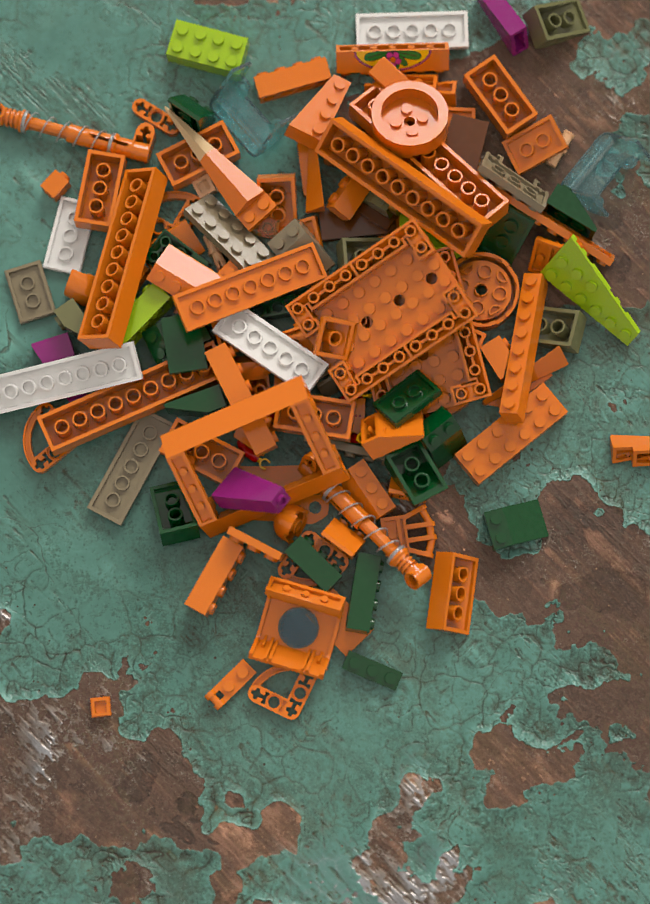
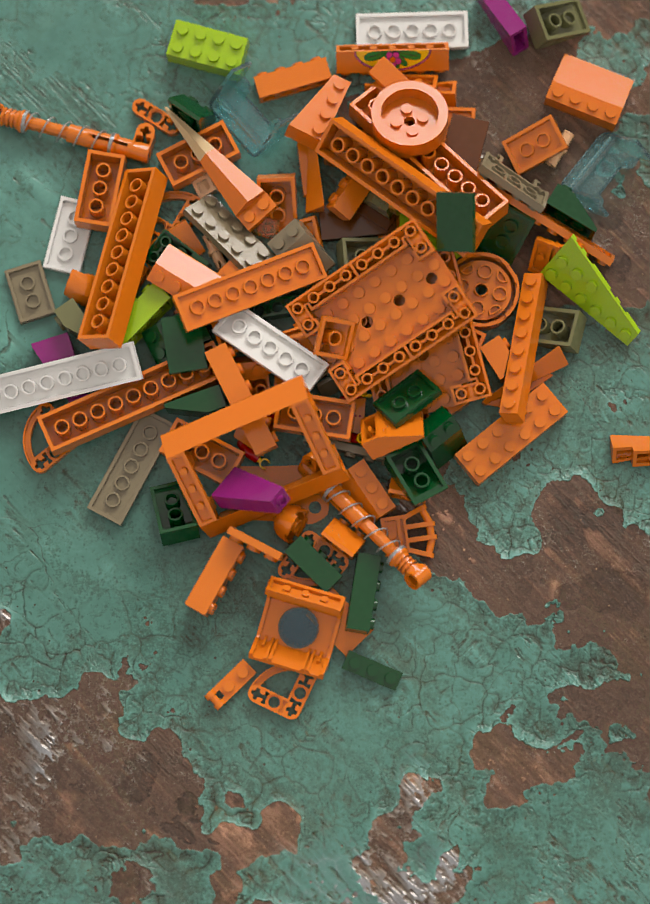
(56, 185): orange brick -> none
(100, 707): orange tile -> none
(452, 593): orange slope -> none
(456, 221): none -> dark green tile
(500, 97): orange brick -> none
(515, 525): dark green slope -> none
(588, 92): none -> orange slope

